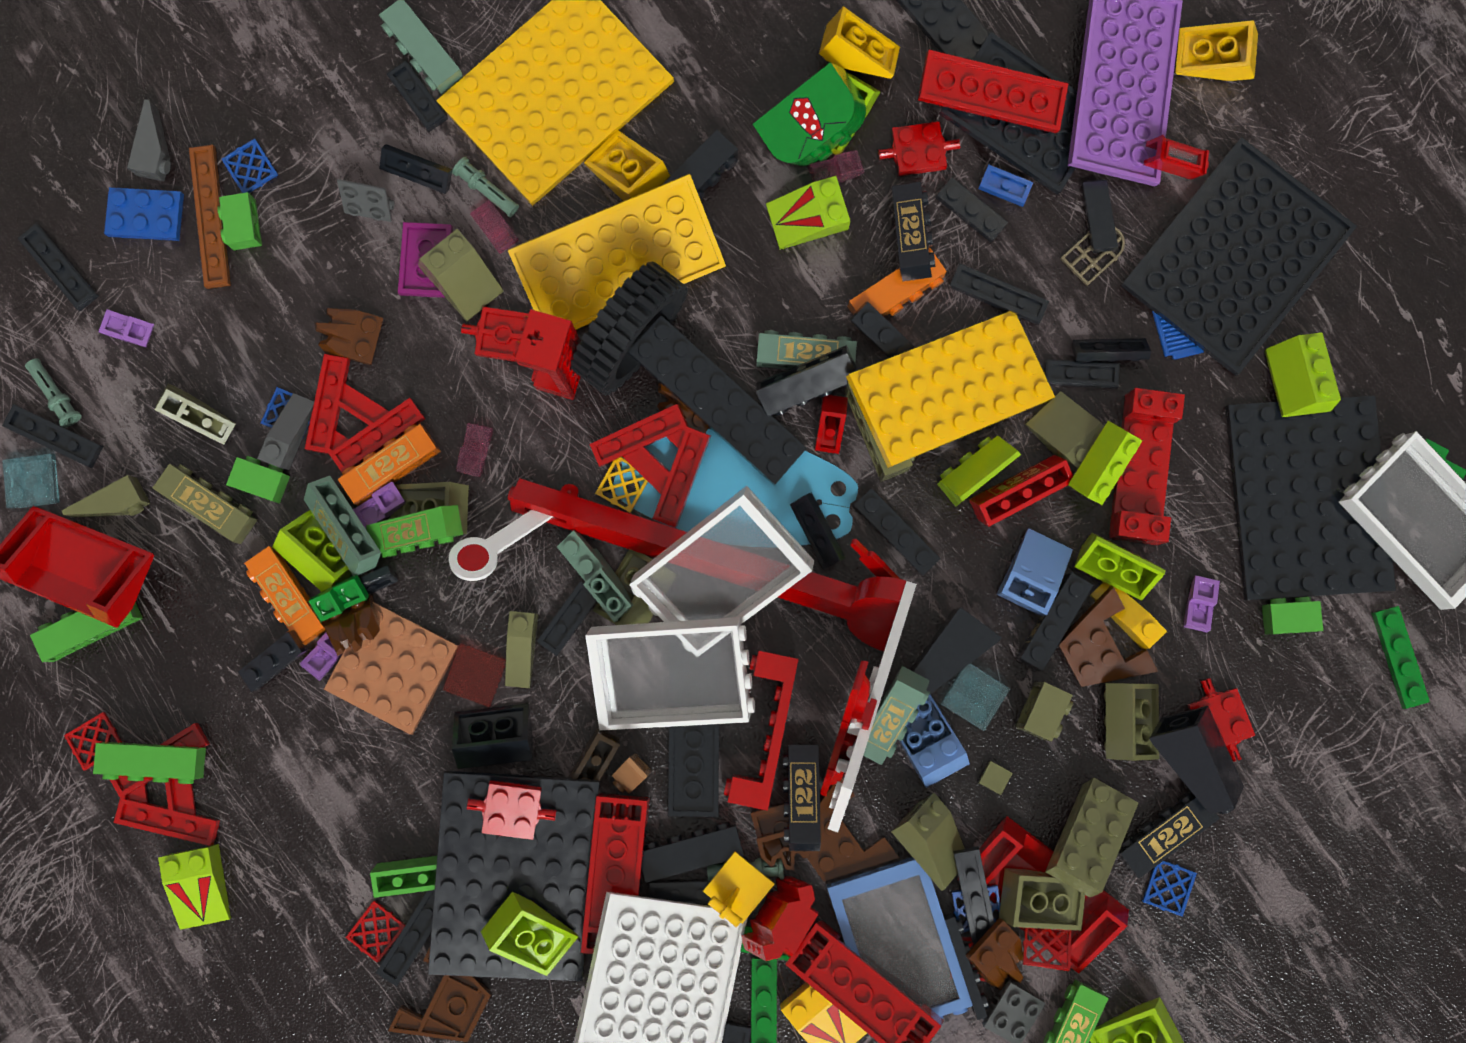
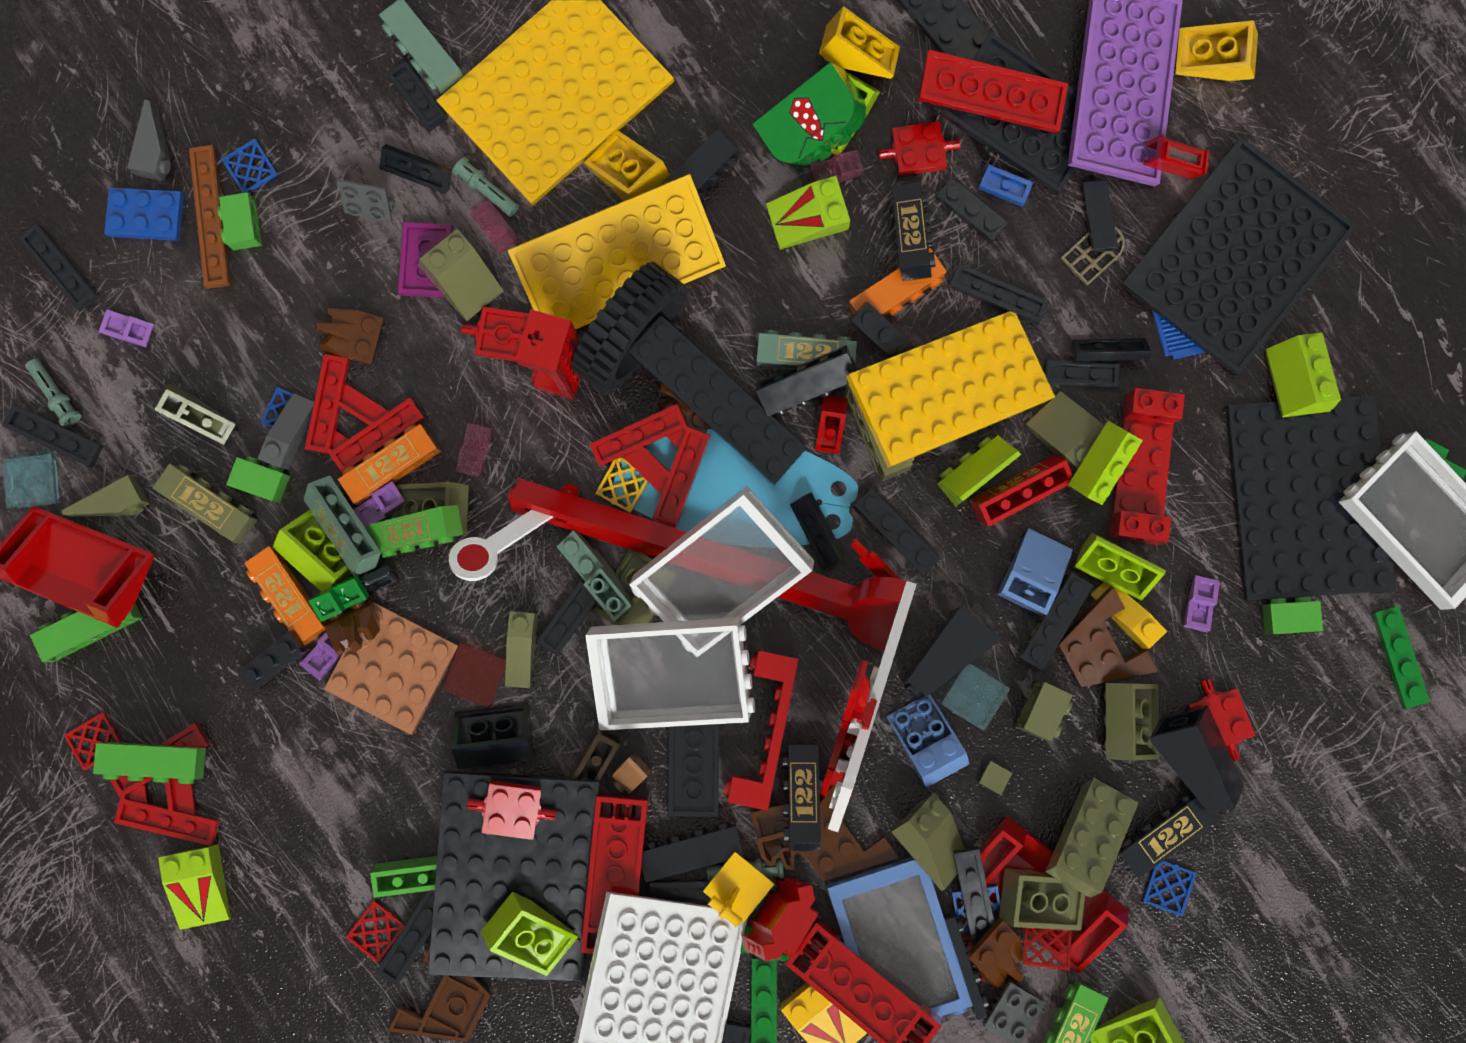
(895, 712): sand green brick -> none

